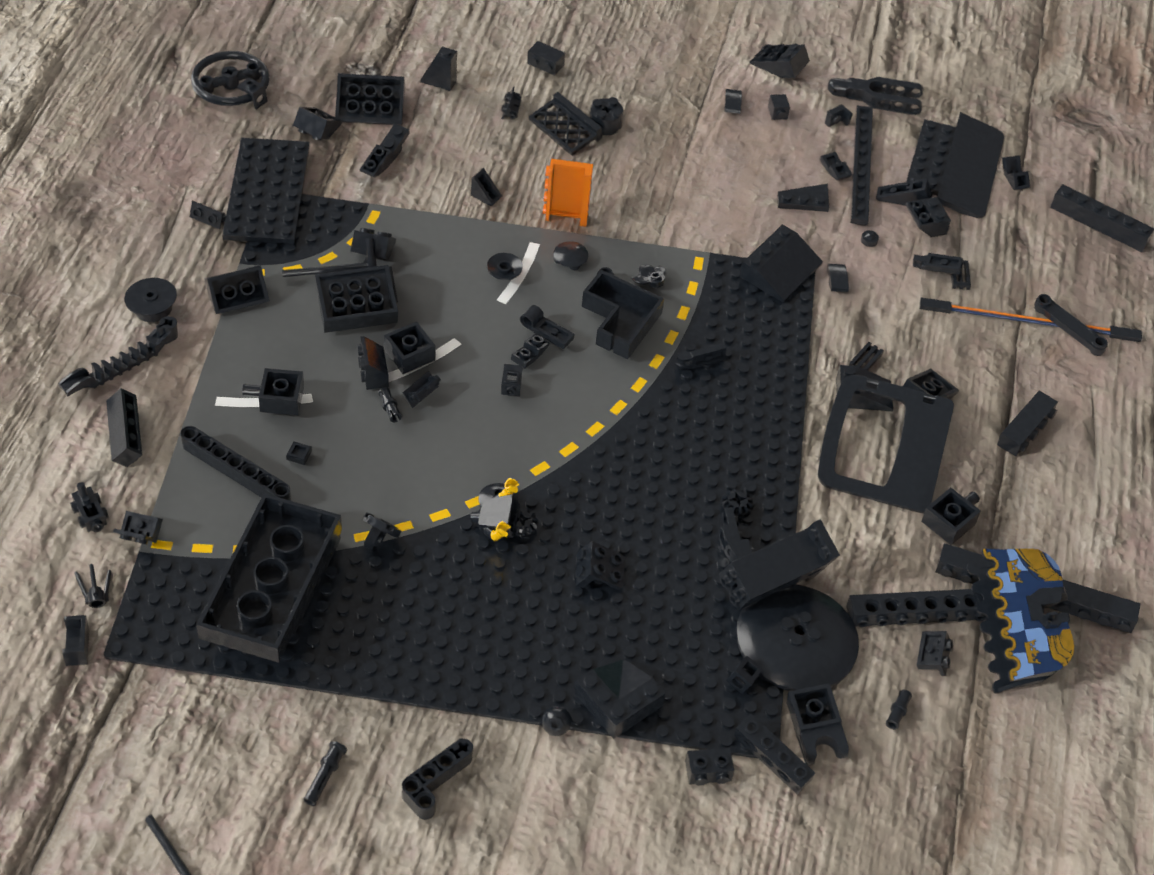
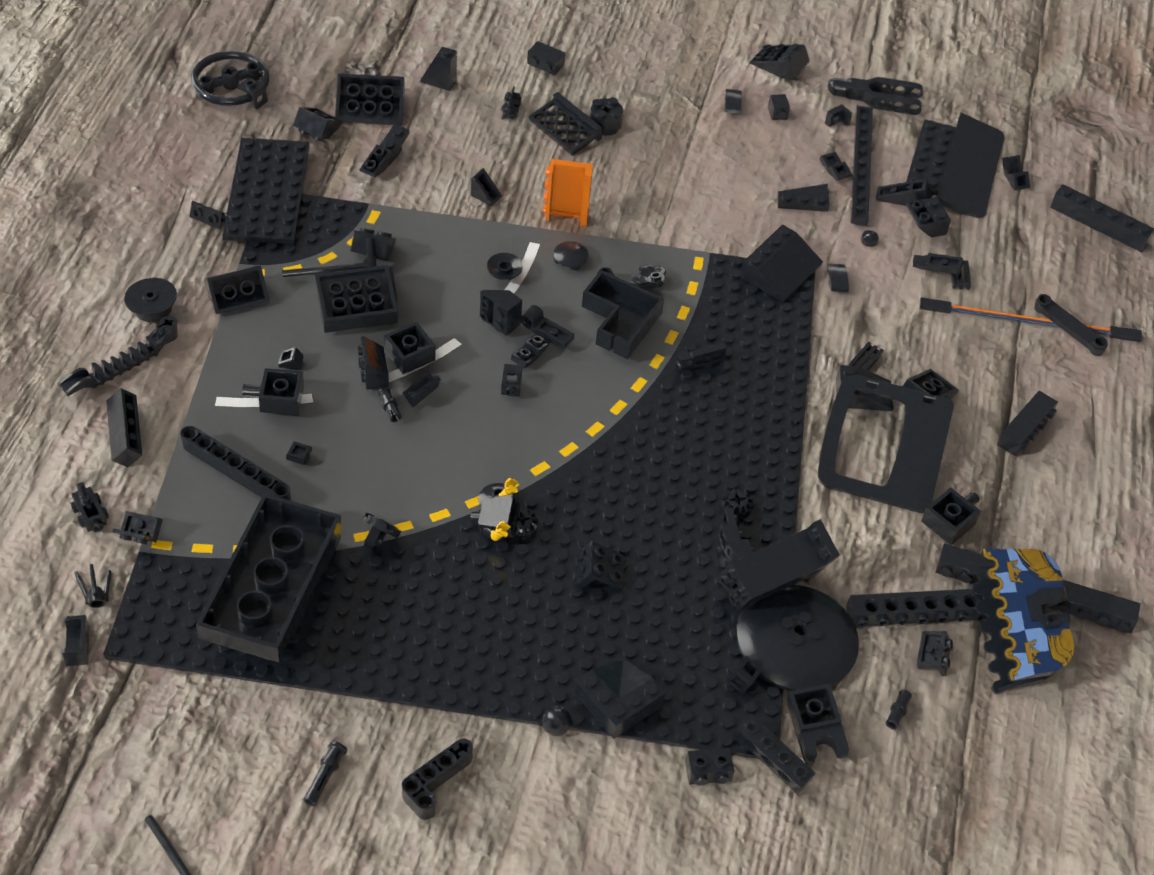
(291, 359): none -> black slope
(501, 310): none -> black slope

